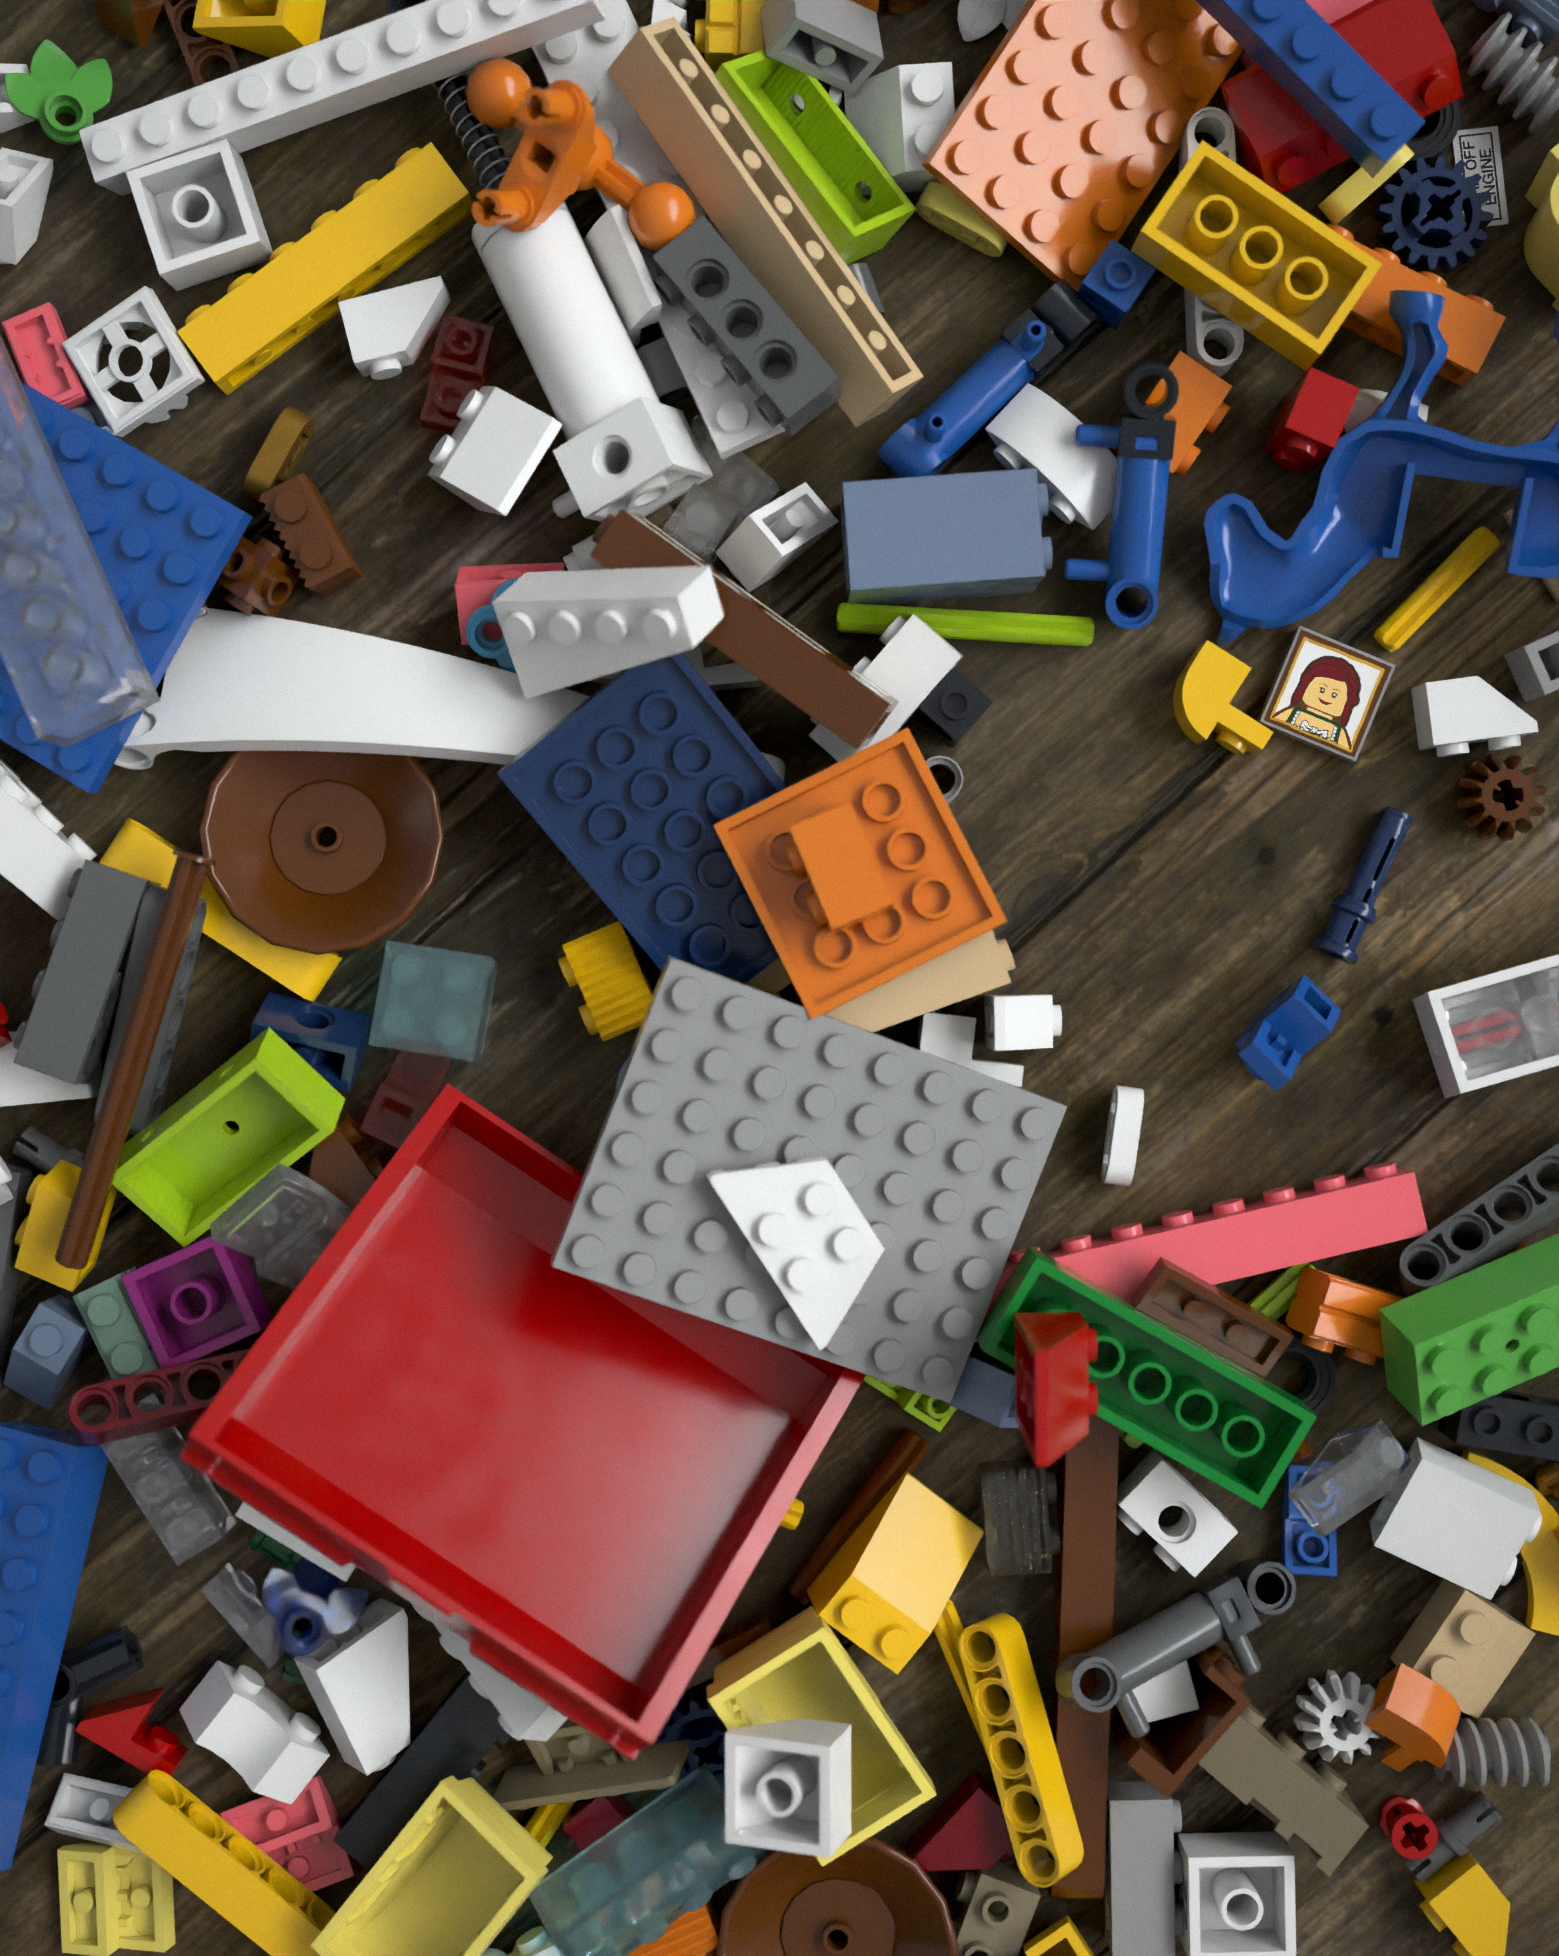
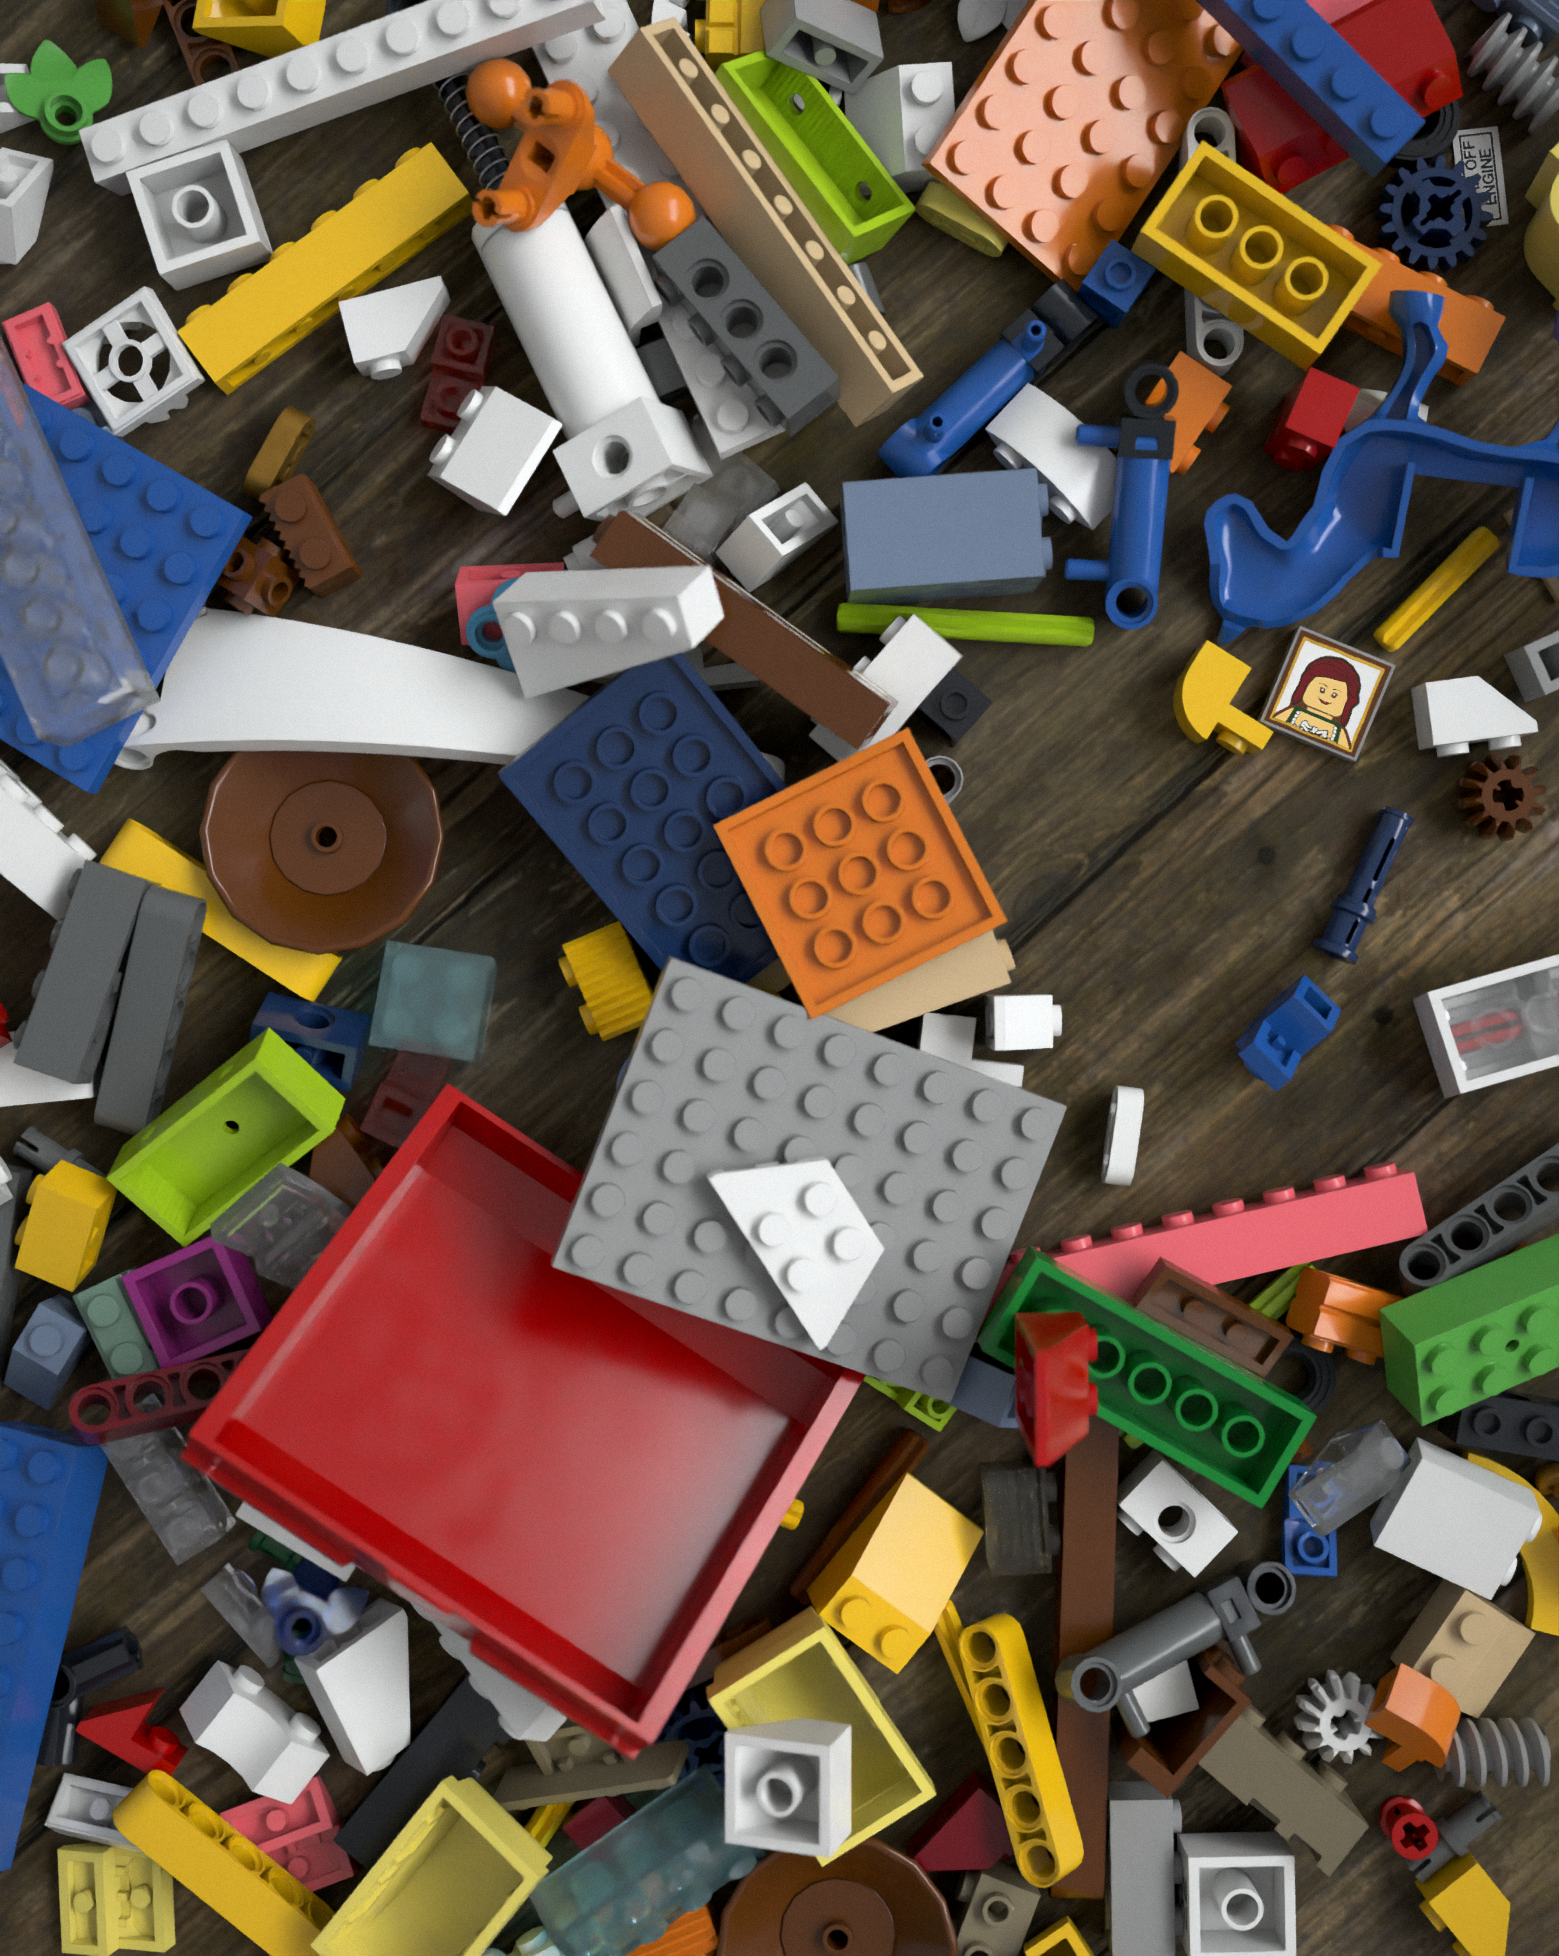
(132, 1059): reddish brown axle -> none
(839, 868): orange brick -> none
(1359, 187): light yellow beam -> none

